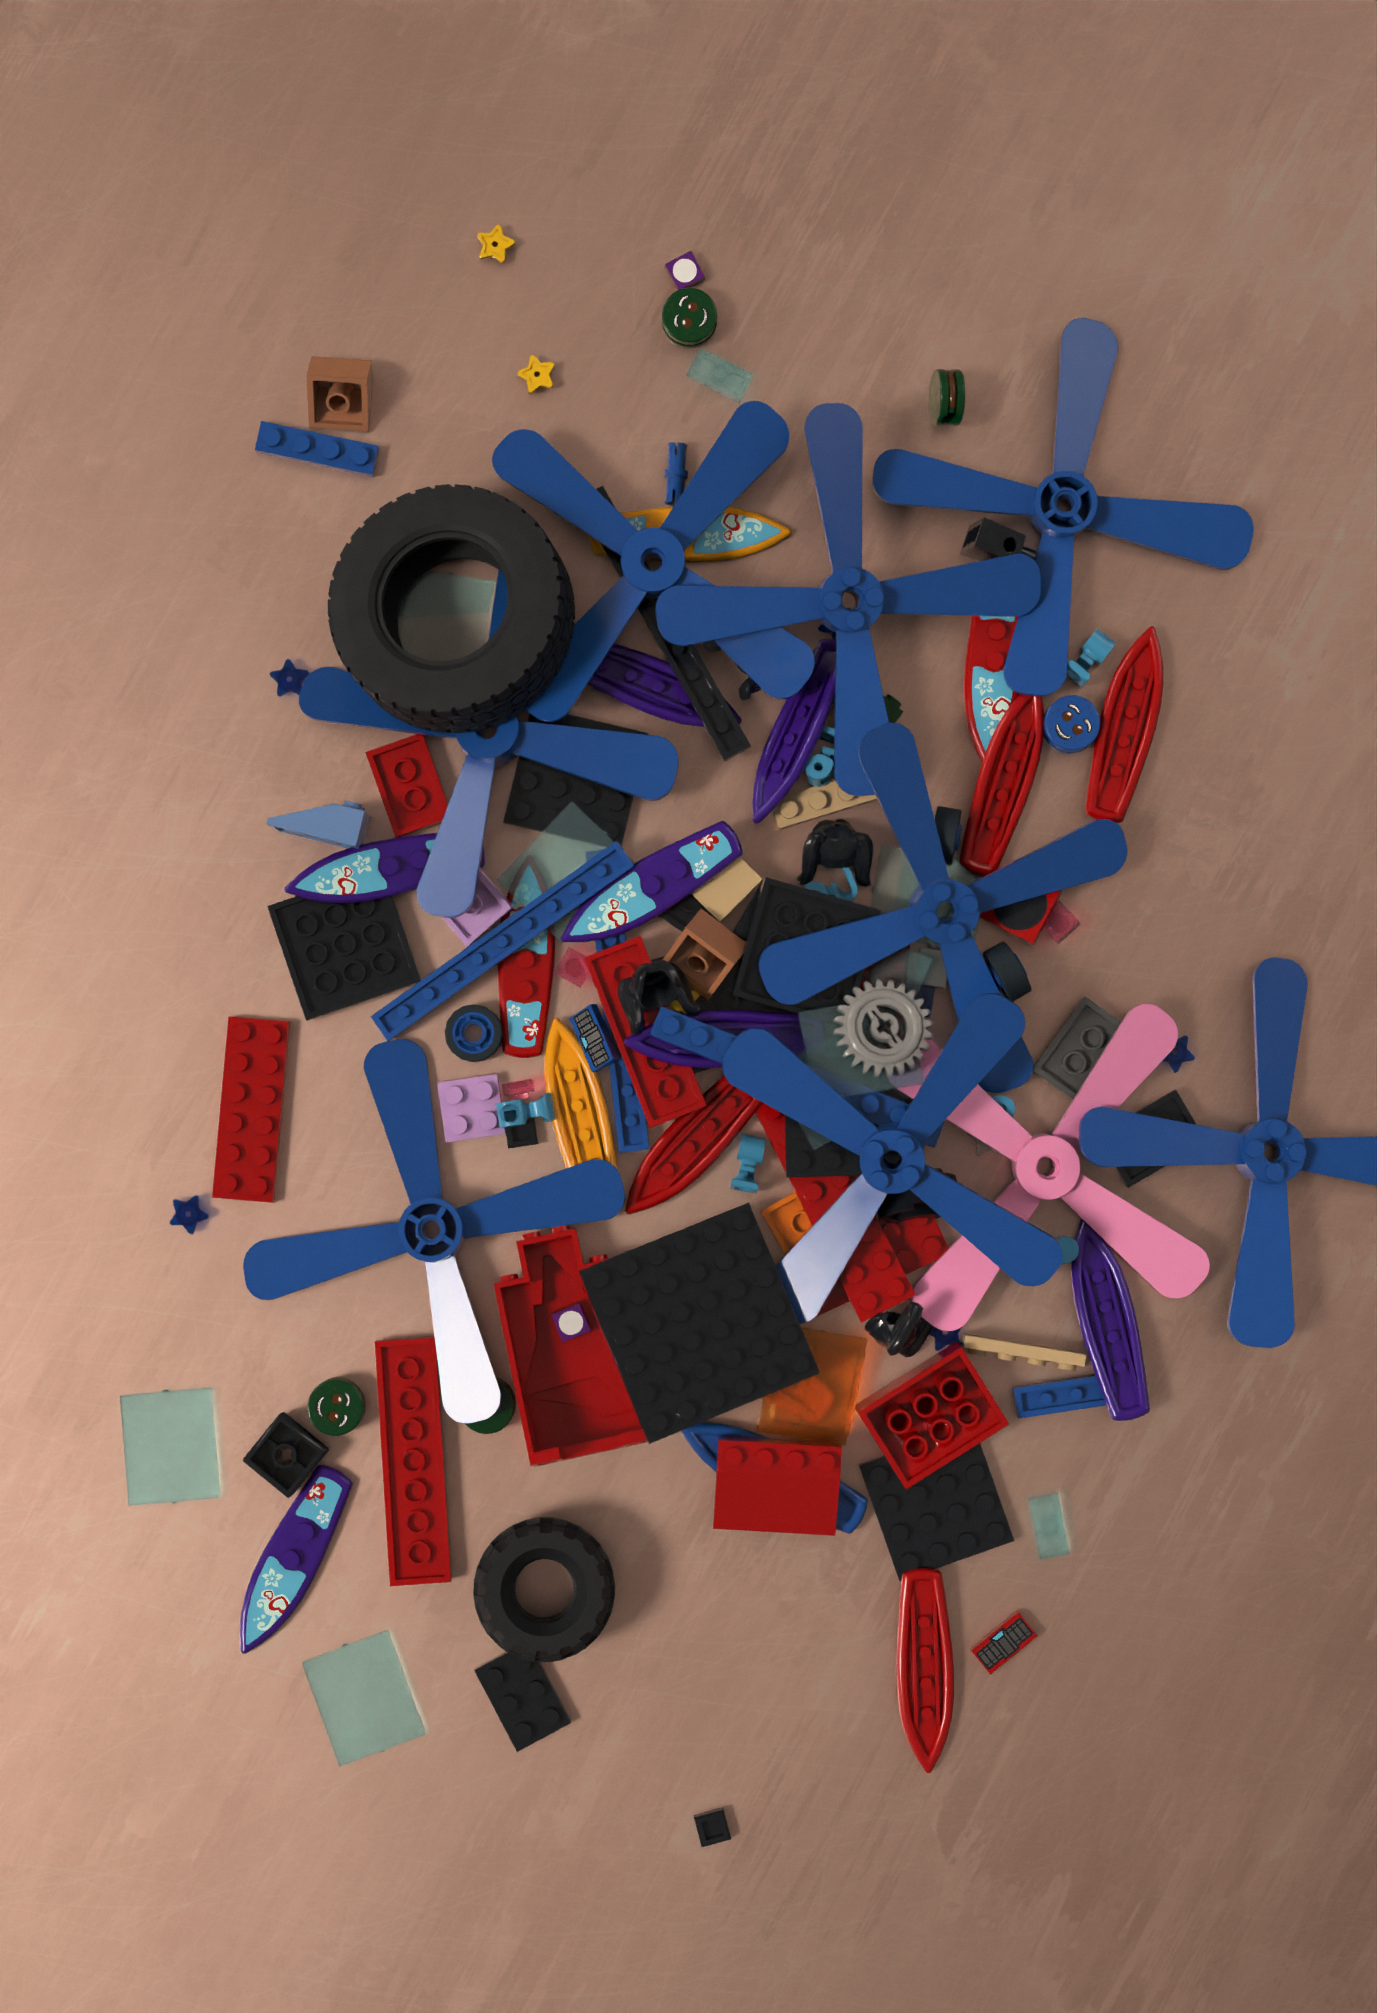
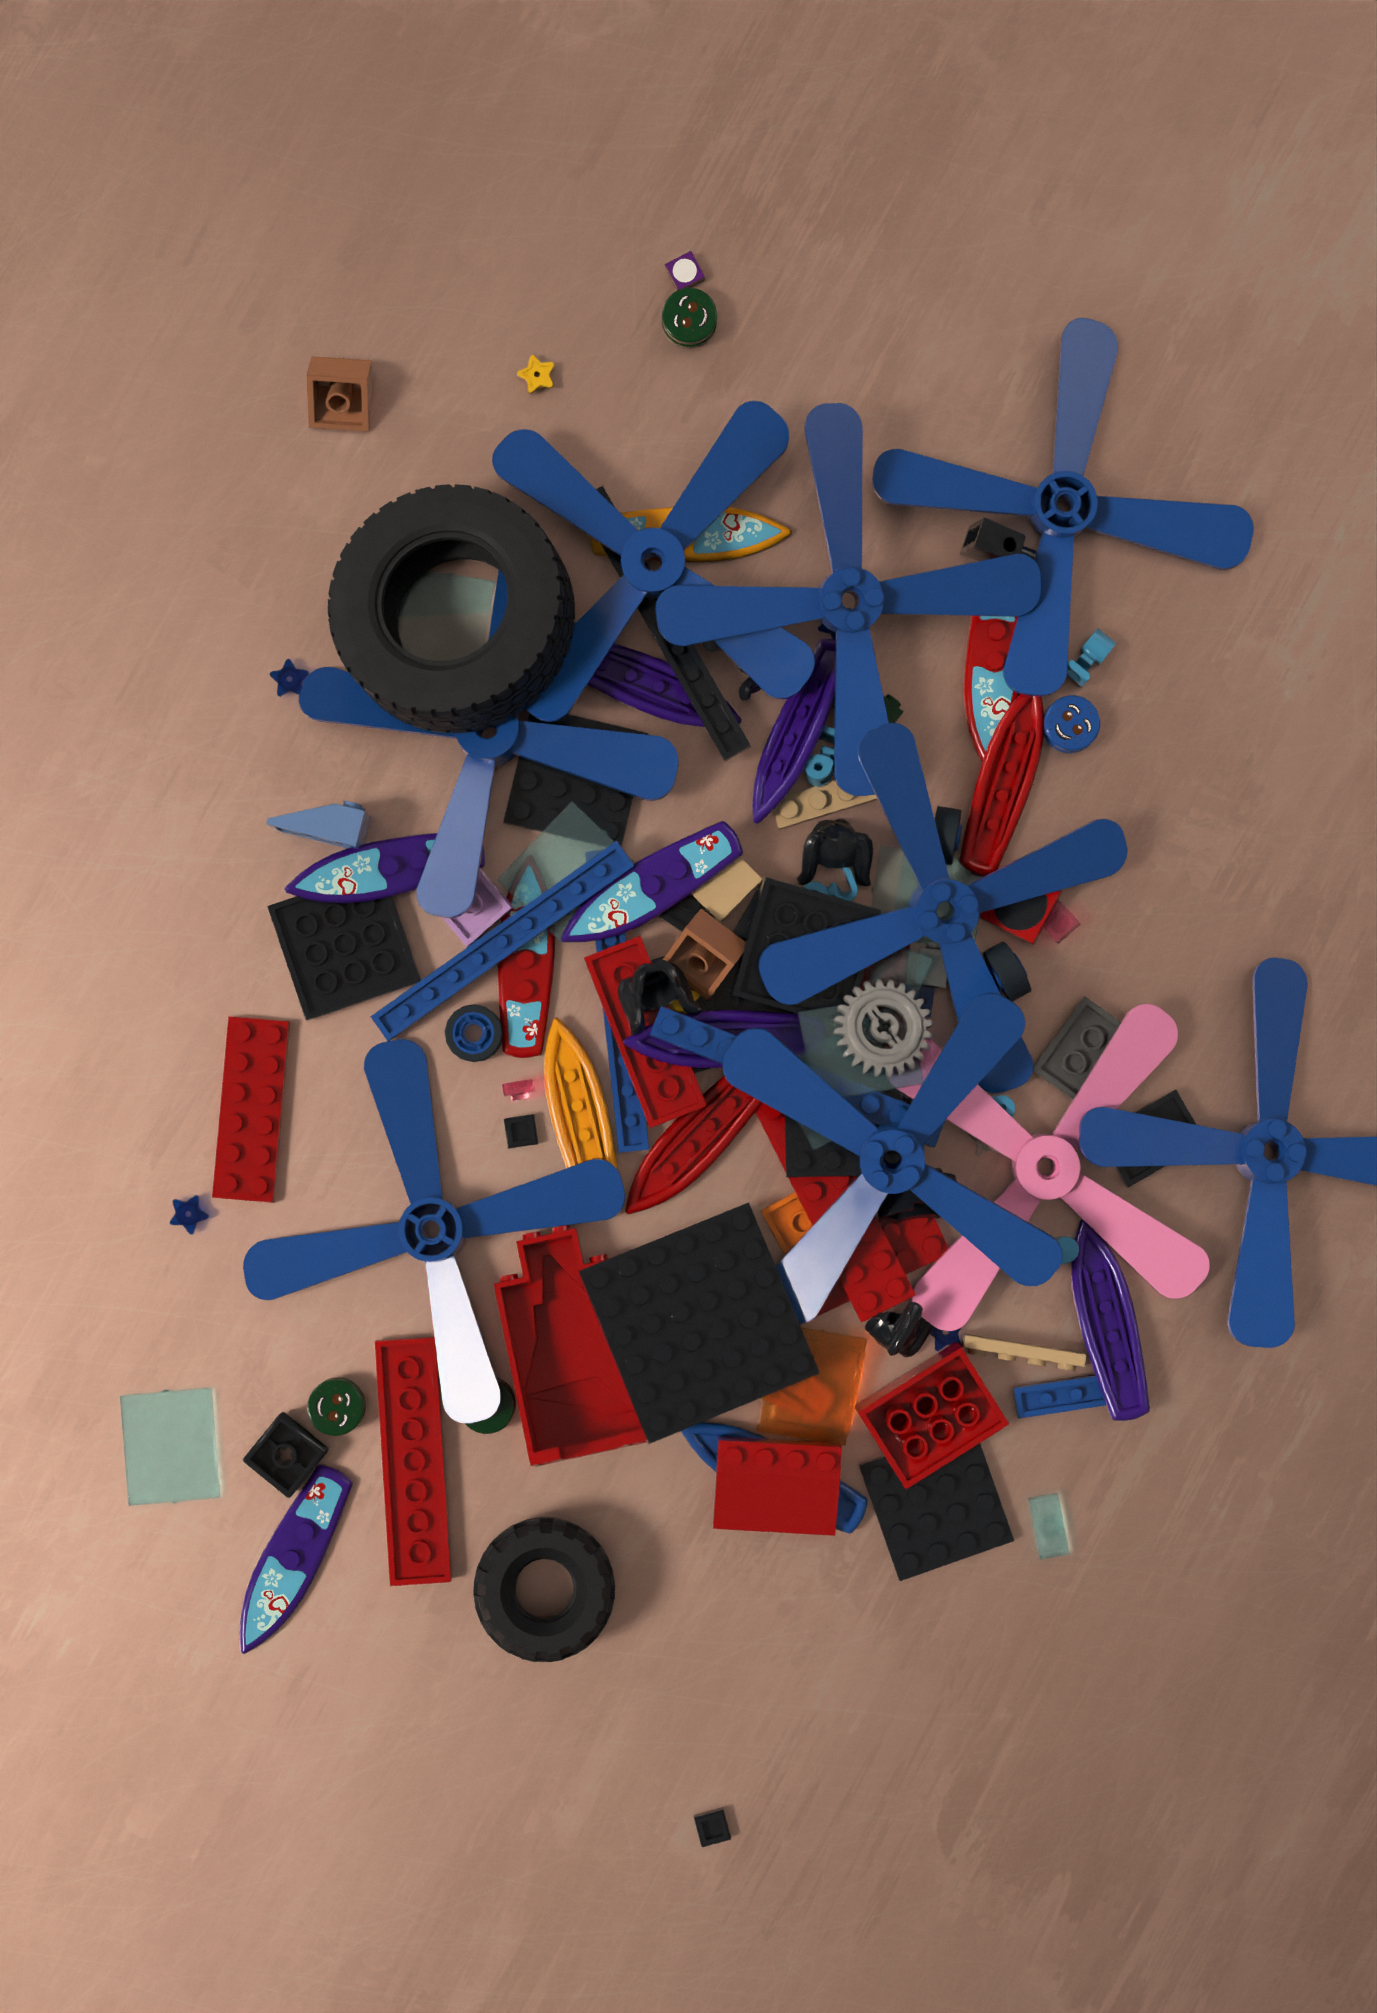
(317, 449): blue plate -> none
(363, 1698): clear light blue piece -> none
(408, 784): red plate -> none
(470, 1107): lavender plate -> none
(500, 250): yellow plate -> none
(517, 1112): dark azure leg -> none
(522, 1698): black plate -> none
(570, 1321): tile -> none
(573, 967): clear pink plate -> none
(594, 1038): tile -> none
(675, 472): blue pin -> none
(719, 375): clear light blue plate -> none
(749, 1154): dark azure leg -> none
(924, 1664): red piece -> none
(947, 397): dark green head -> none
(1003, 1642): tile -> none
(1126, 729): red piece -> none
(1183, 1054): clear blue plate -> none

